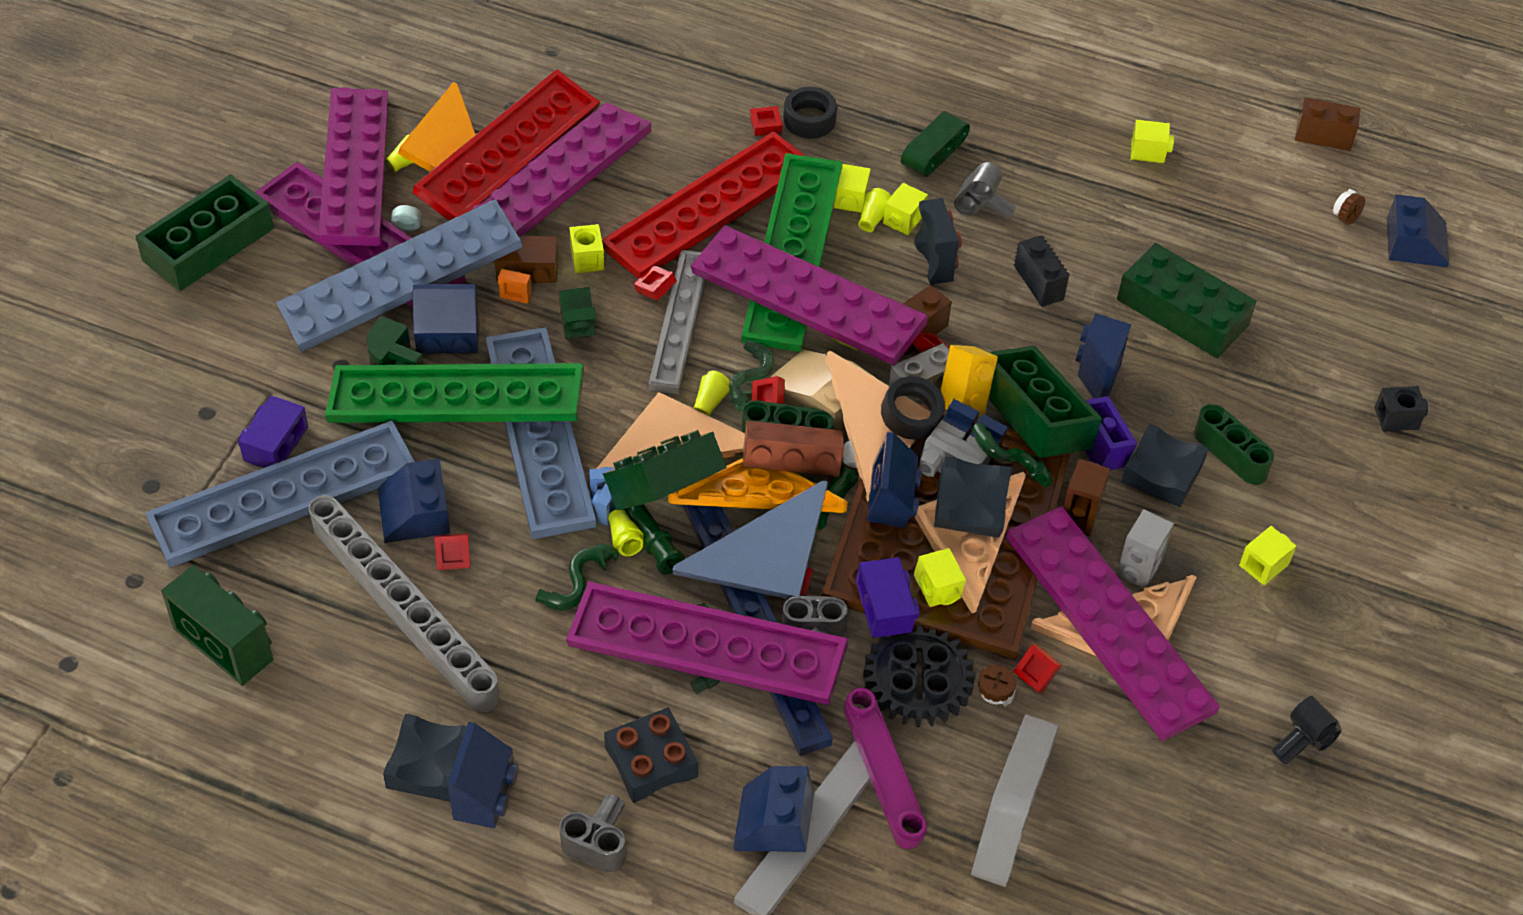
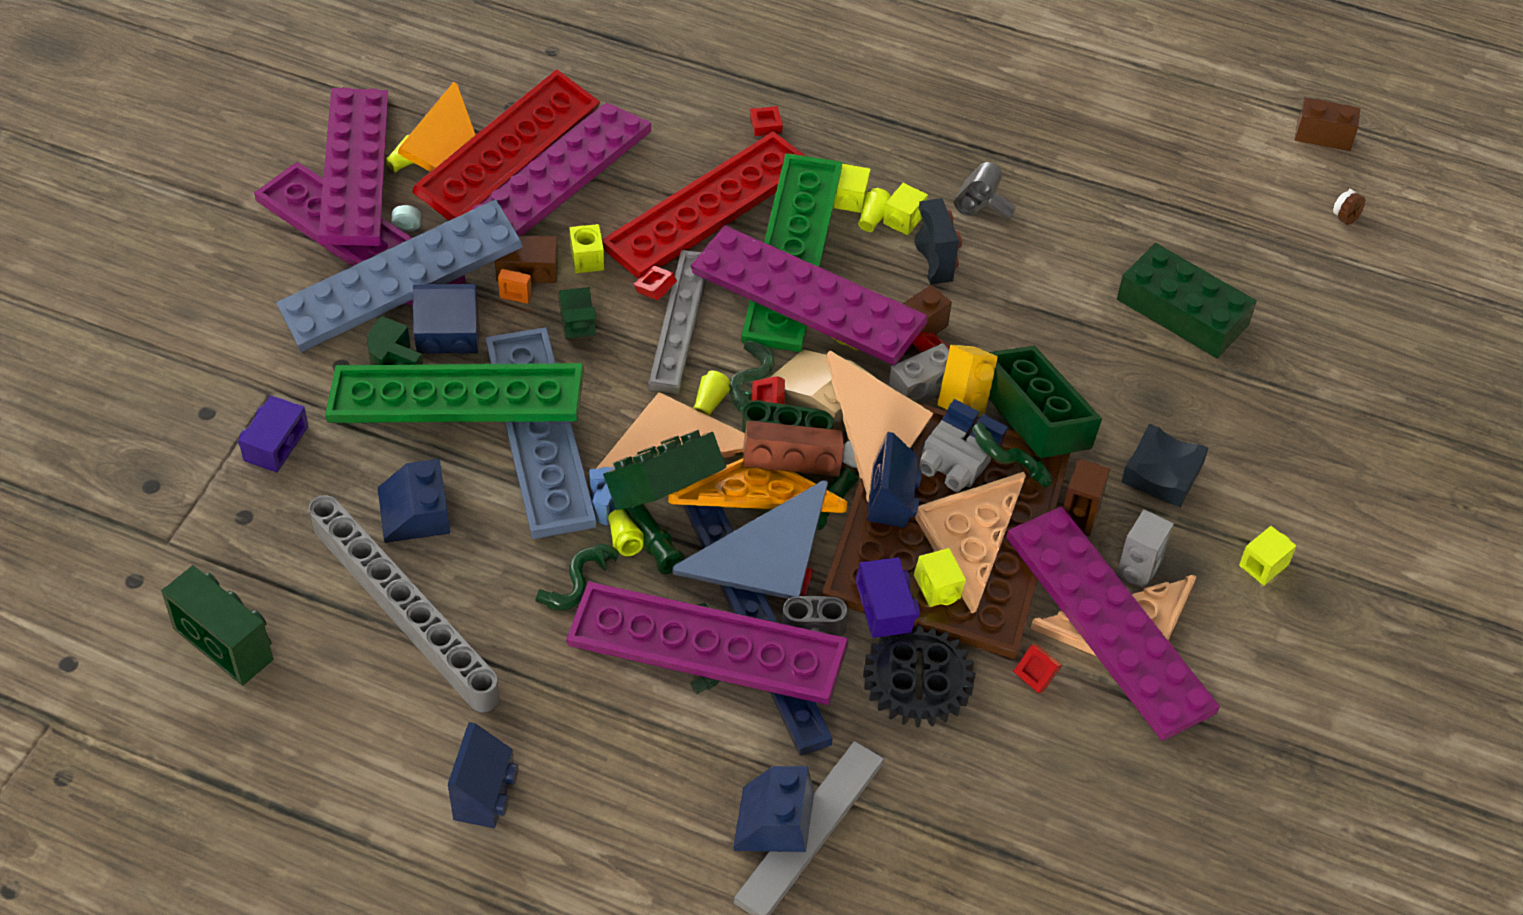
(205, 232): dark green brick -> none
(276, 494): sand blue plate -> none
(423, 758): black brick -> none
(452, 551): red plate -> none
(597, 834): flat silver beam -> none
(651, 754): black brick -> none
(814, 98): black tyre -> none
(885, 768): magenta piece -> none
(918, 388): black tyre -> none
(935, 144): dark green beam -> none
(972, 497): black brick -> none
(997, 685): reddish brown piece -> none
(1013, 800): light grey beam -> none
(1041, 270): black brick -> none
(1101, 354): dark blue slope -> none
(1114, 440): dark purple brick -> none
(1151, 141): neon yellow brick -> none
(1234, 444): dark green beam -> none
(1312, 726): black beam -> none
(1401, 408): black brick -> none
(1416, 232): dark blue slope -> none

